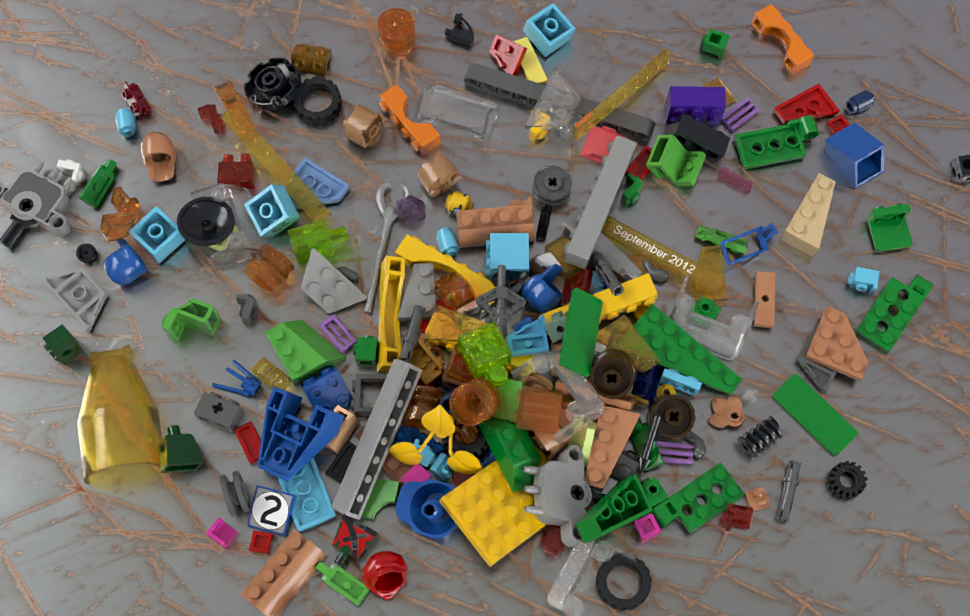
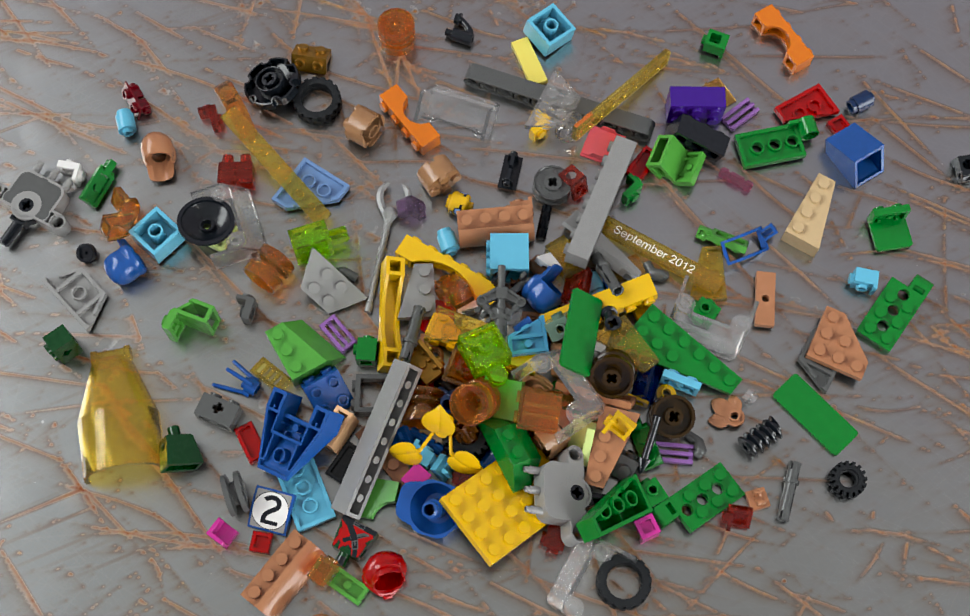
(272, 210): medium azure brick -> none
(323, 571): none -> clear orange brick
(508, 54): wing -> none
(510, 171): none -> black hinge
(578, 184): none -> clear red bracket
(610, 317): none -> black bush
(619, 425): none -> yellow bracket

